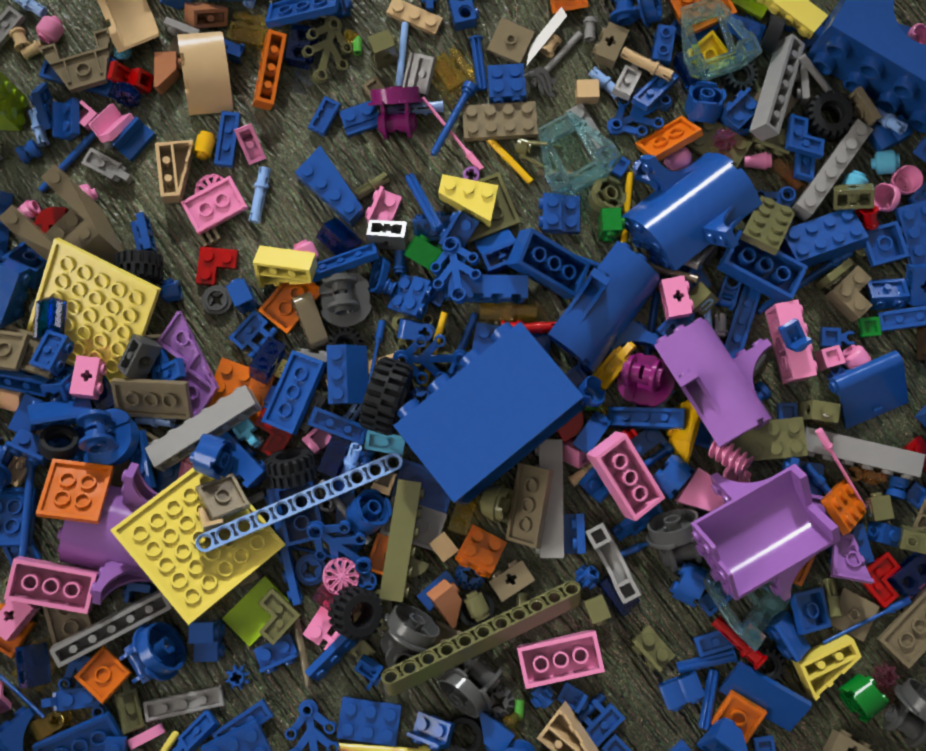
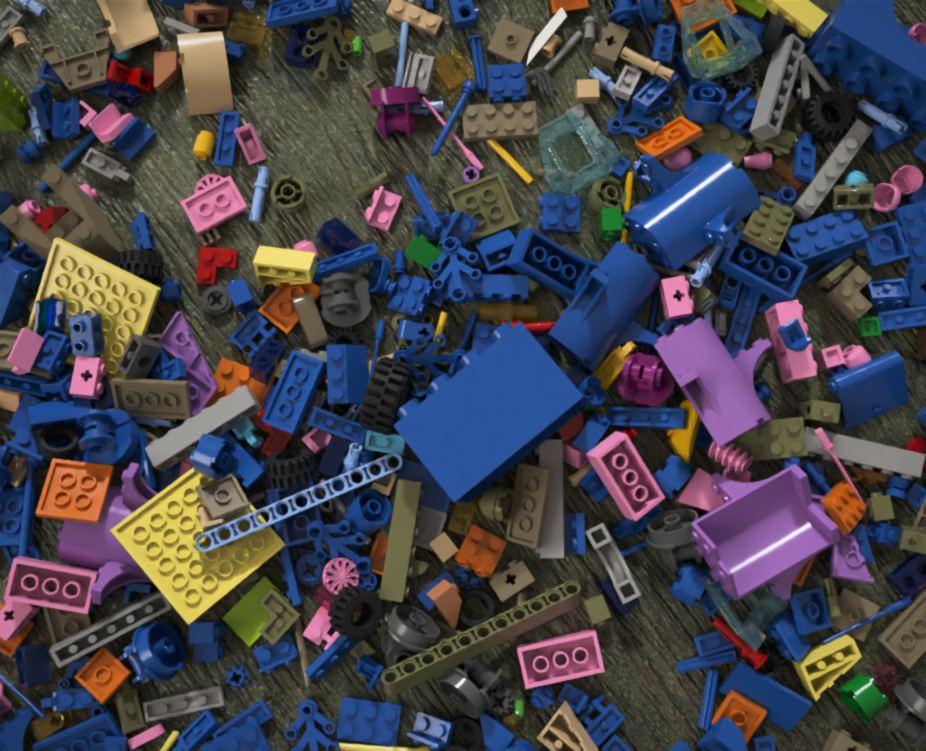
(25, 351): none -> bright pink panel
(32, 50): tan pin -> none
(50, 29): bright pink head -> none
(86, 334): none -> blue brick
(173, 168): tan wedge -> none
(269, 70): orange brick -> none
(289, 193): none -> olive cone
(324, 116): blue plate -> none
(327, 184): blue wedge -> none
(359, 119): blue plate -> none
(388, 234): dark grey brick -> none
(470, 196): light yellow wedge -> none
(476, 605): olive brick -> none
(525, 147): olive plant -> none
(587, 576): blue gear -> none
(647, 440): blue plate -> none
(652, 648): olive bracket -> none
(681, 690): blue brick -> none
(705, 268): none -> light blue pin
(724, 144): clear pink gear -> none
(787, 410): blue tile -> none
(799, 141): blue plate -> none
(832, 336): blue plate -> none
(864, 107): dark tan plate -> none
(868, 217): red piece -> none
(880, 571): red plate -> none
(885, 162): medium azure head -> none

